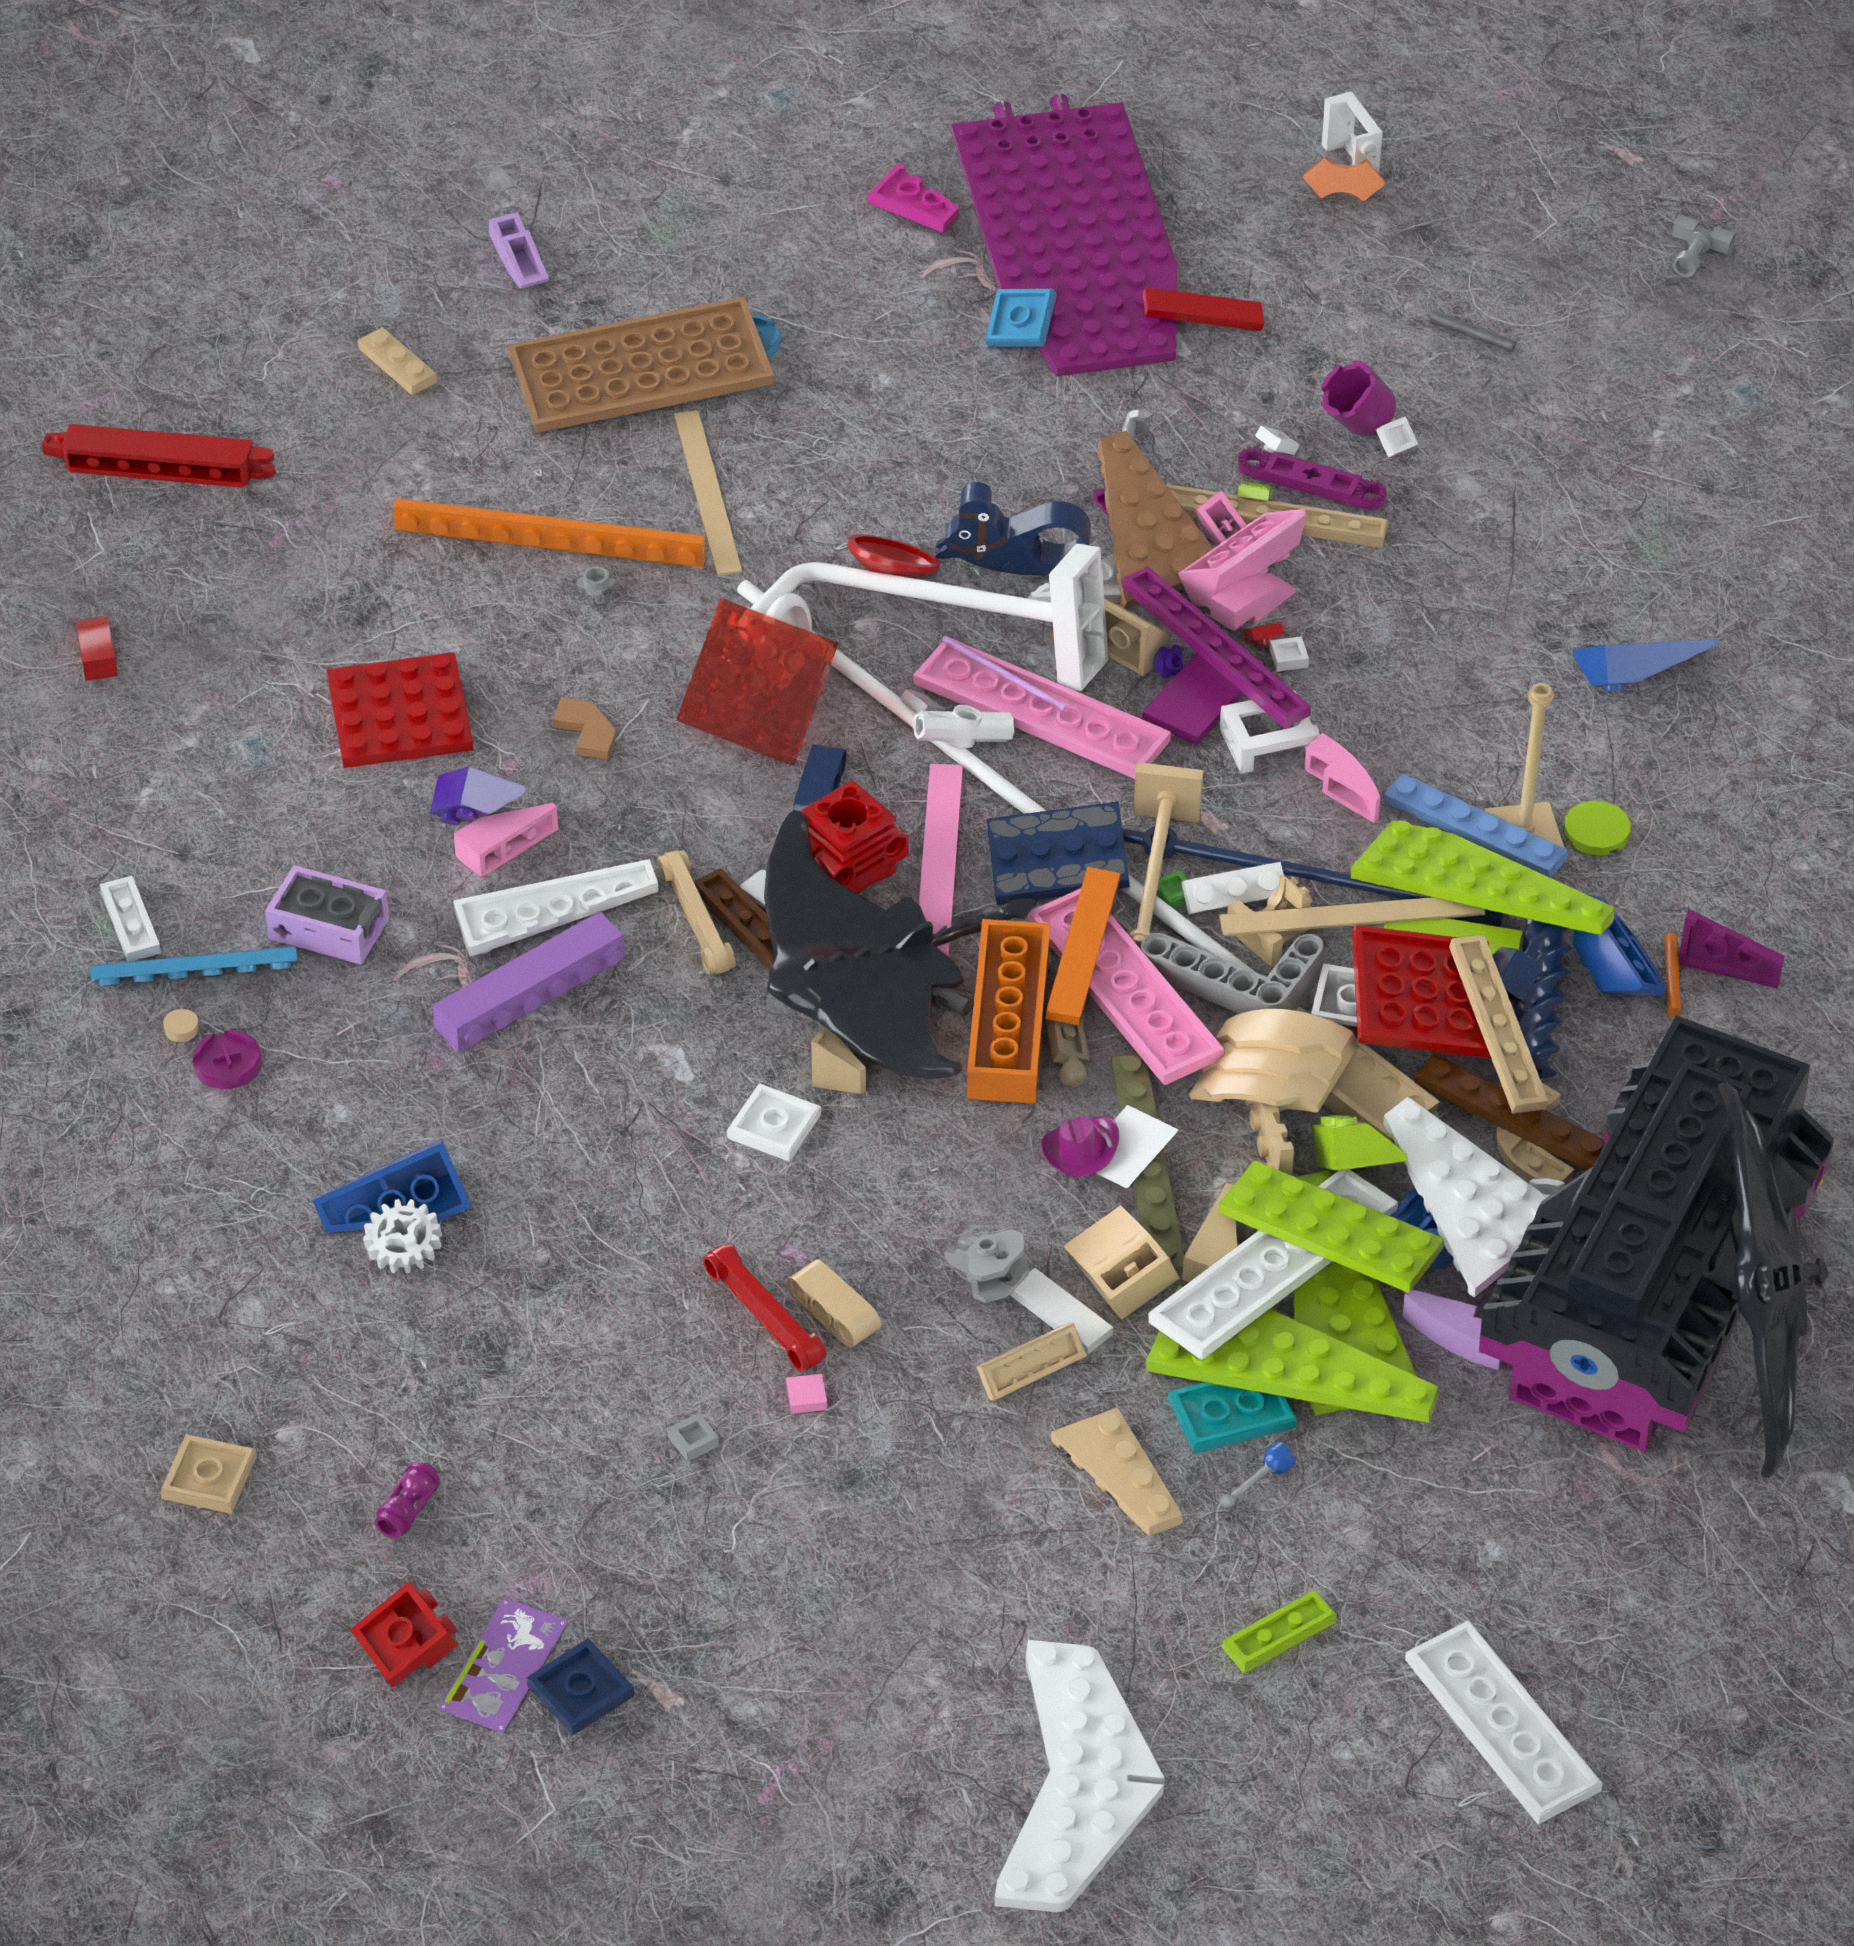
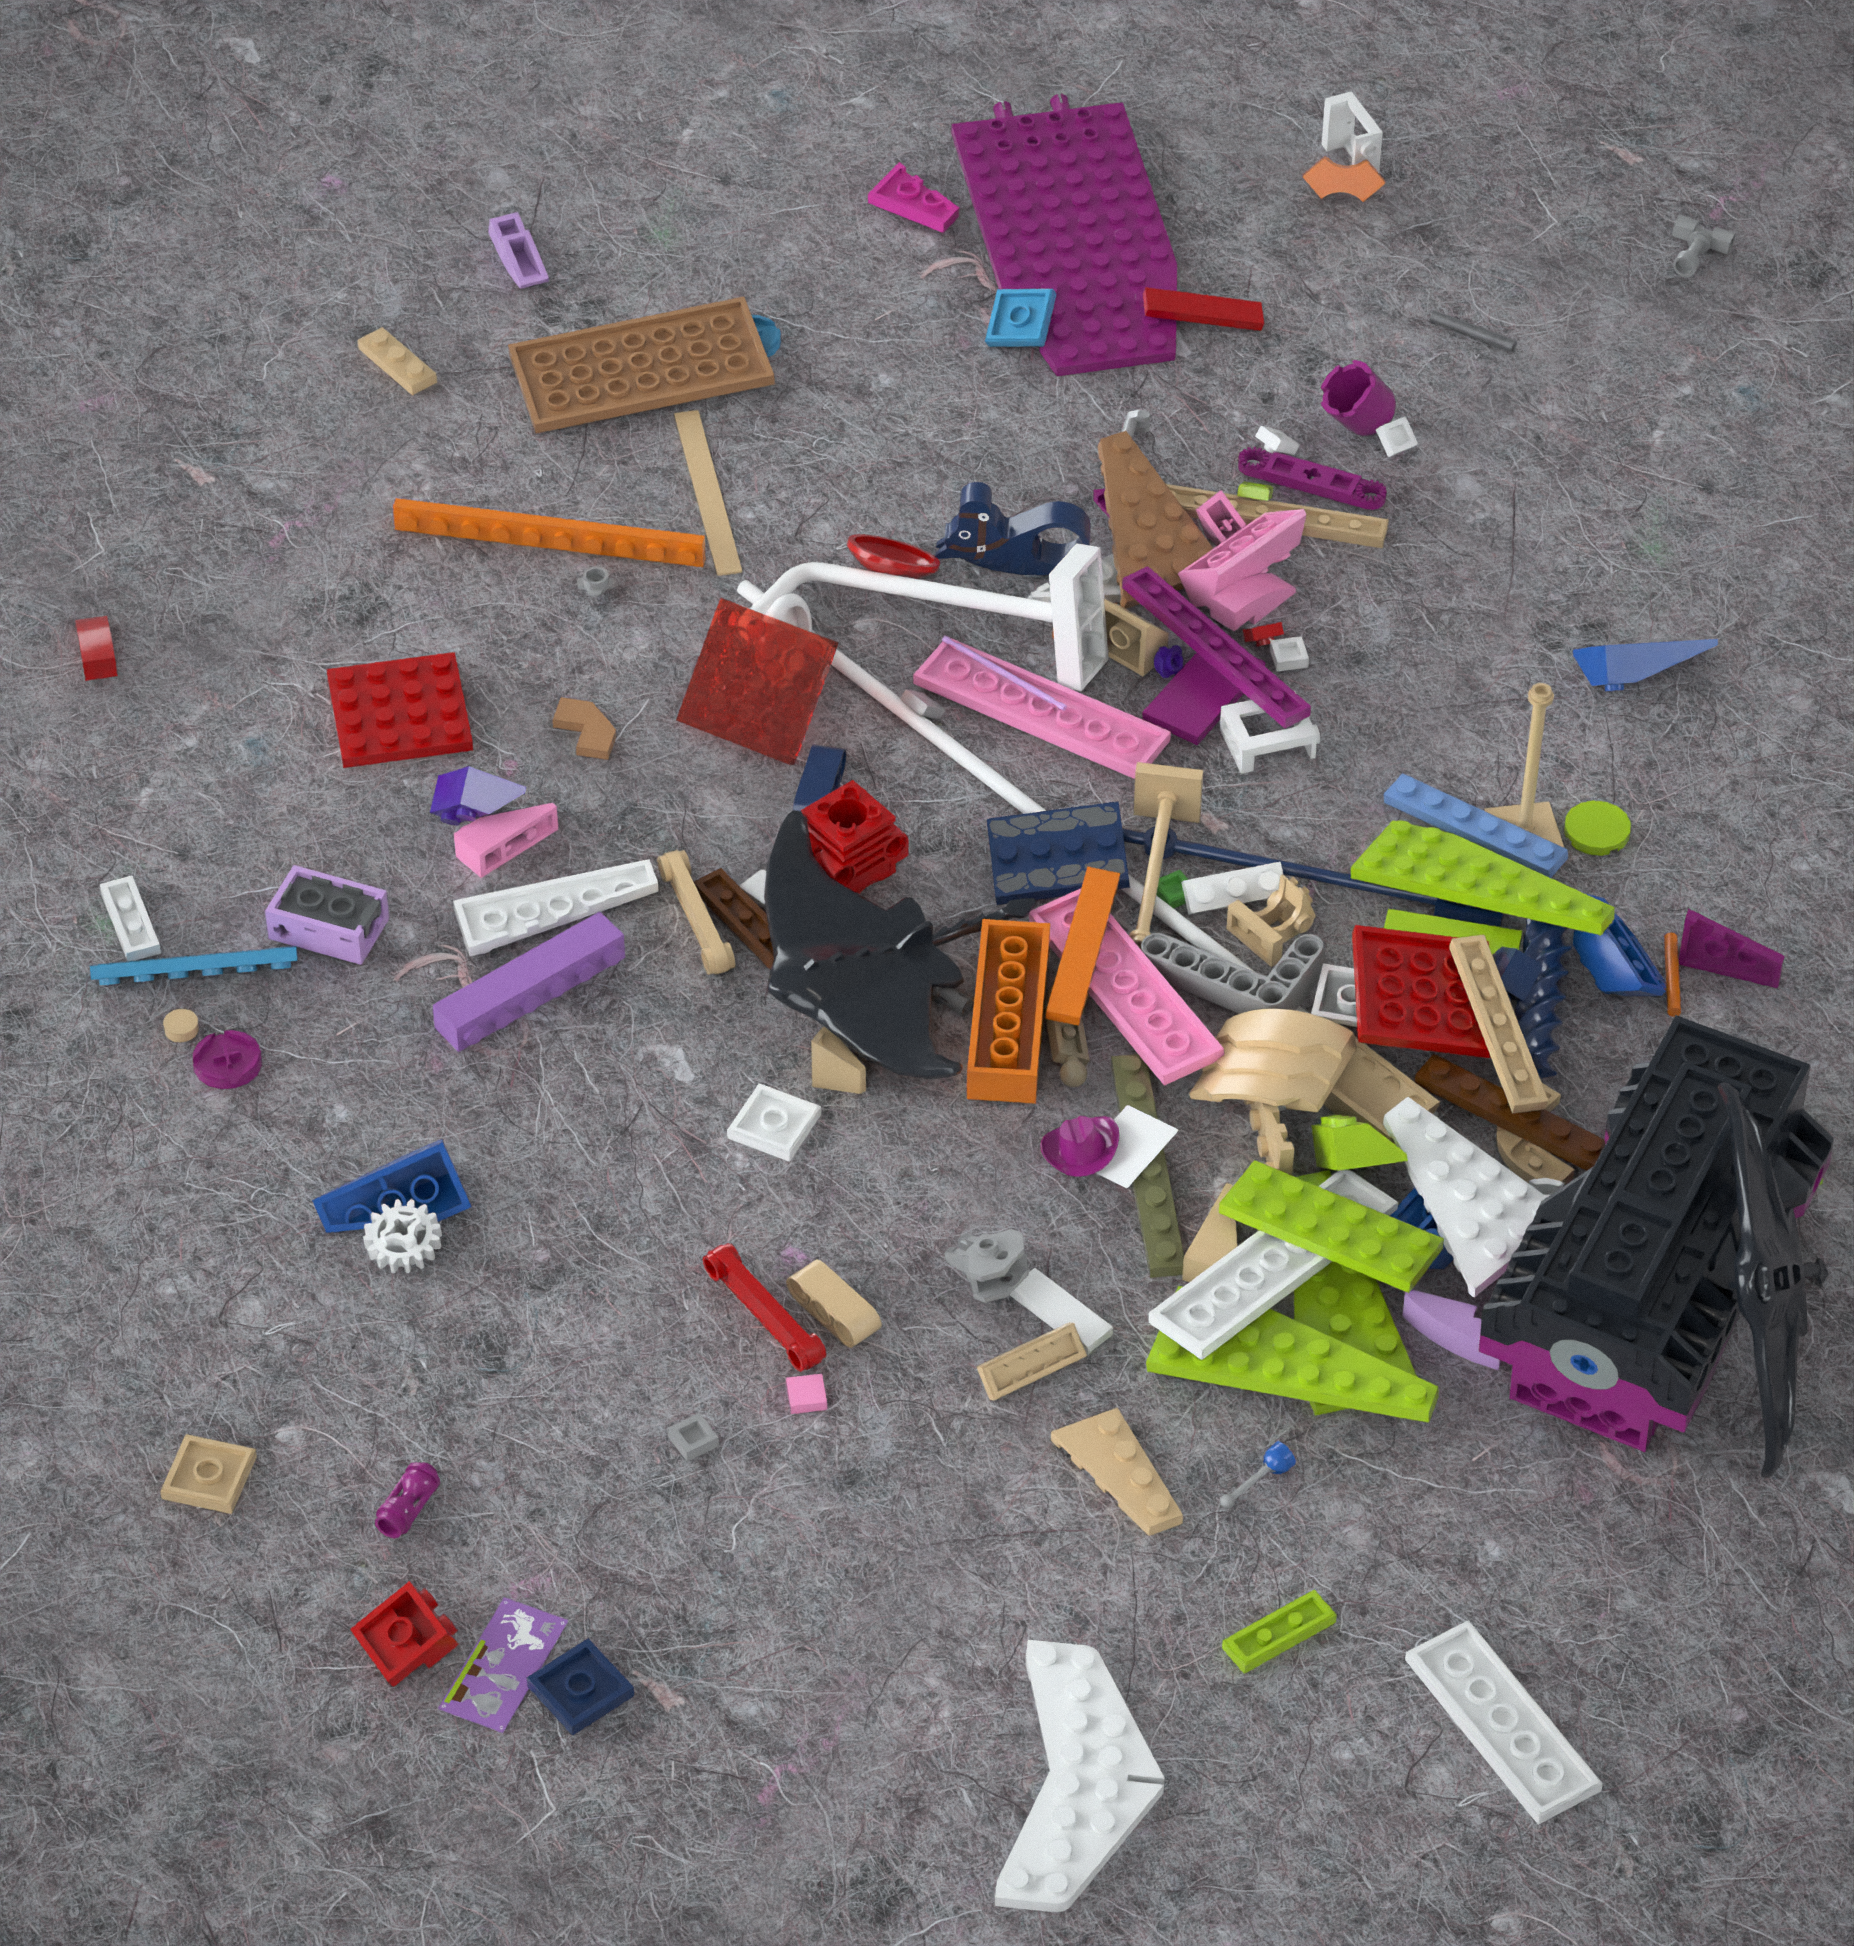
(160, 455): red hinge -> none
(940, 846): bright pink tile -> none
(963, 726): white piece -> none
(1122, 1261): tan slope -> none
(1228, 1415): teal tile -> none
(1342, 777): bright pink slope -> none
(1344, 915): tan piece -> none

